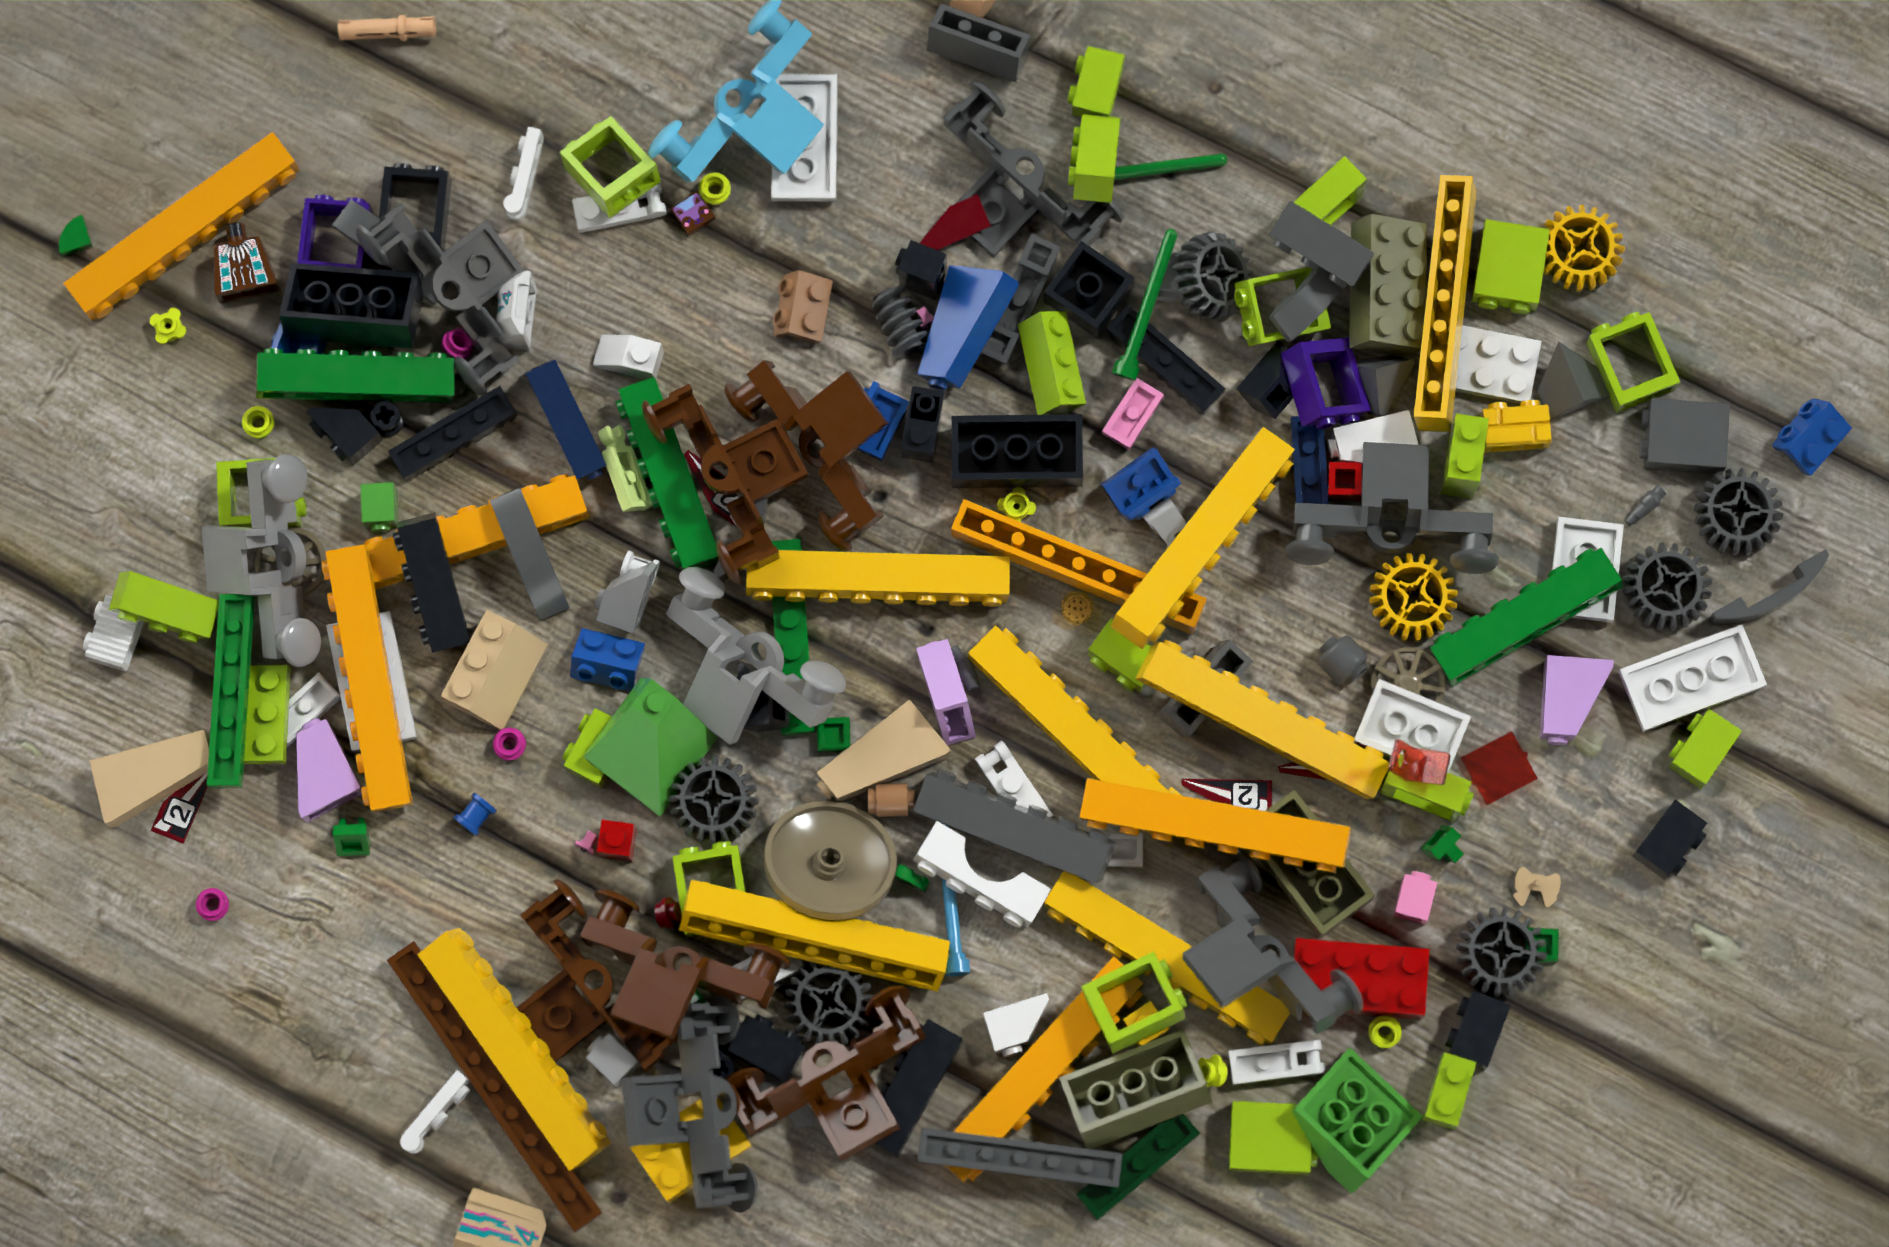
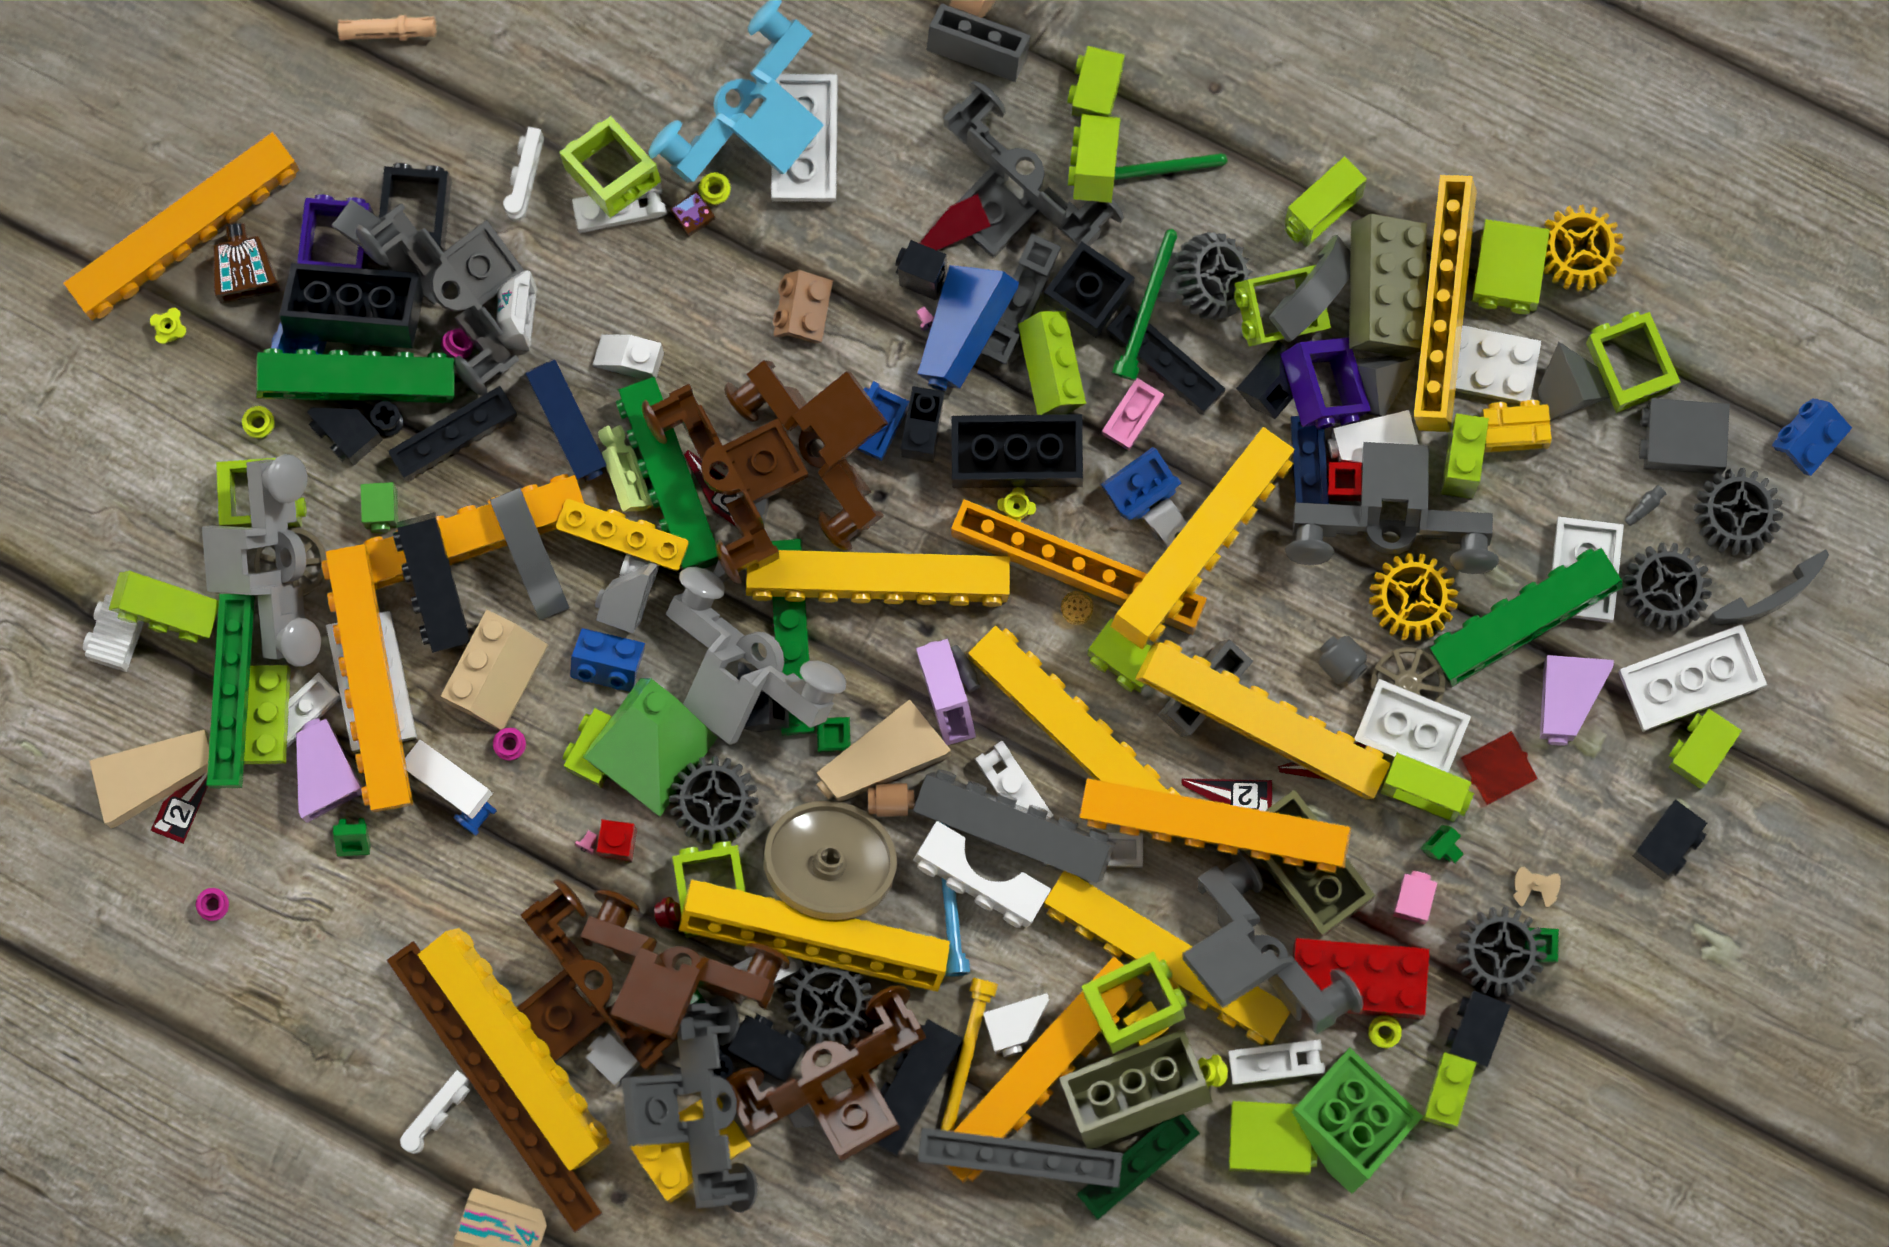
(74, 237): green tile -> none
(446, 779): none -> white tile
(621, 534): none -> yellow bracket
(898, 322): dark grey piece -> none
(907, 876): green tile -> none
(982, 993): none -> yellow piece
(1321, 245): dark grey brick -> none
(1419, 764): clear red bracket -> none

